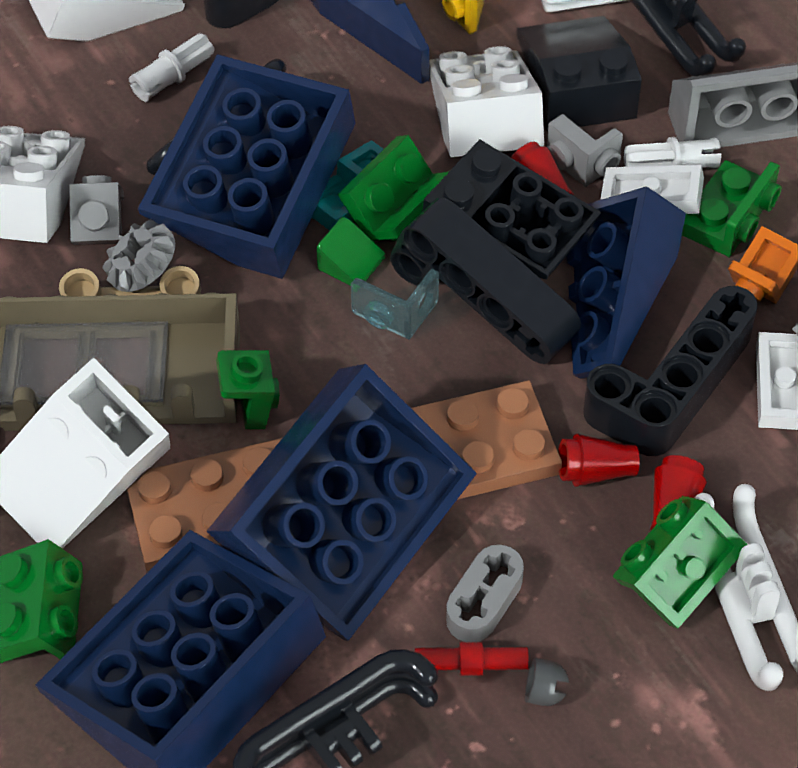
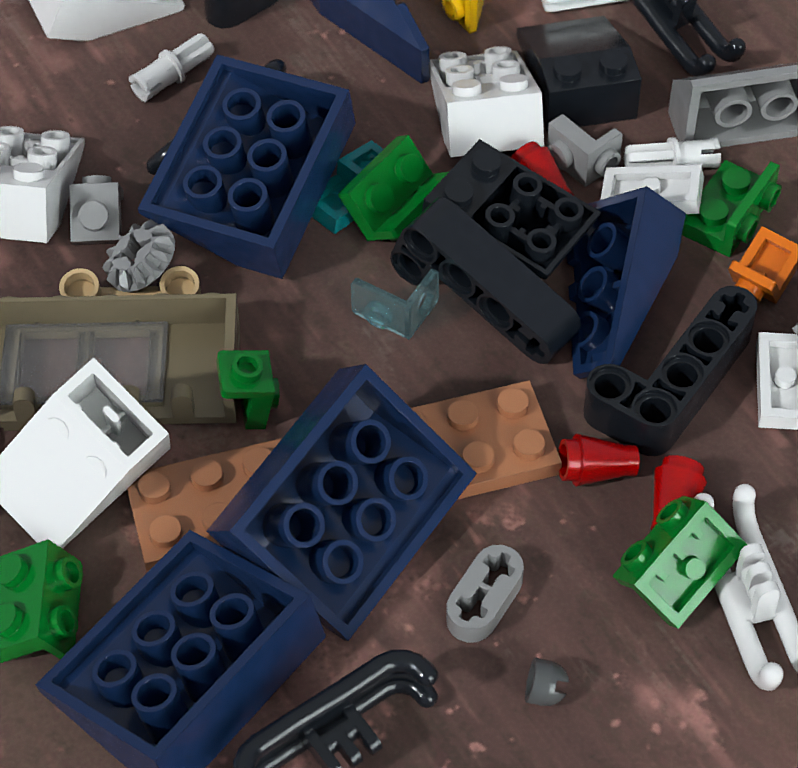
(348, 253): green slope -> none
(473, 658): red bar -> none

